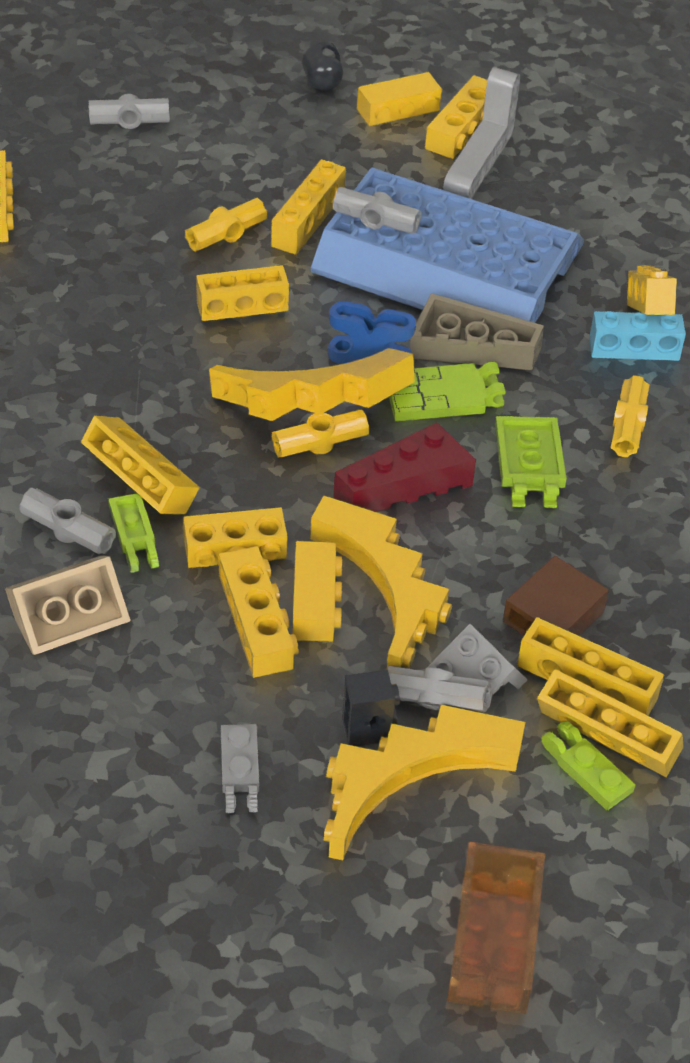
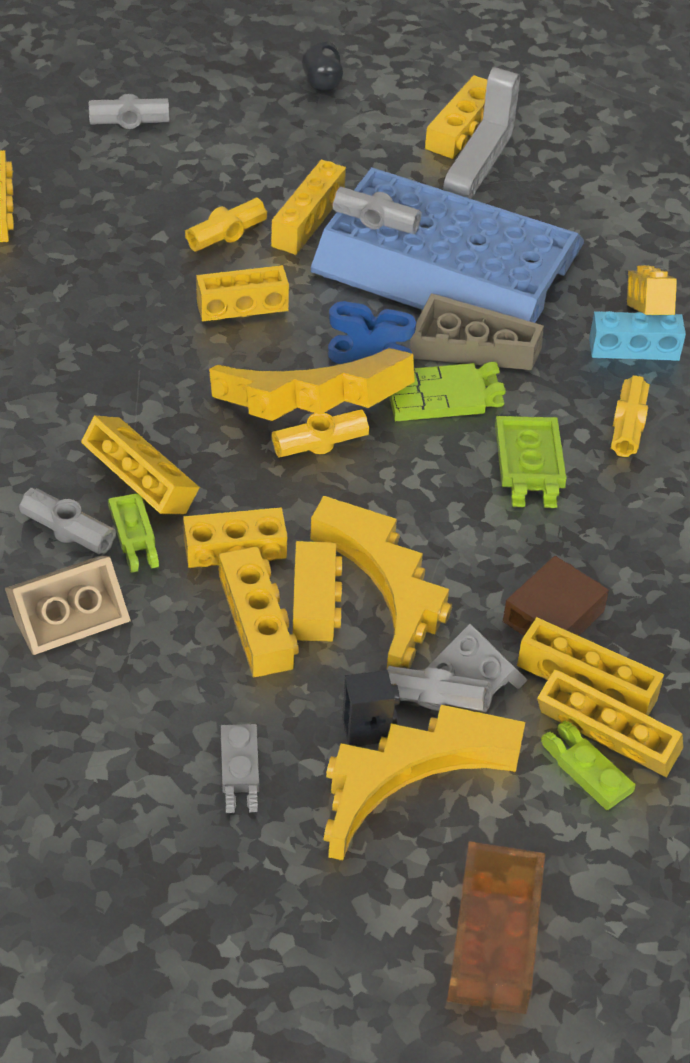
(399, 98): yellow brick -> none
(405, 470): dark red wedge -> none

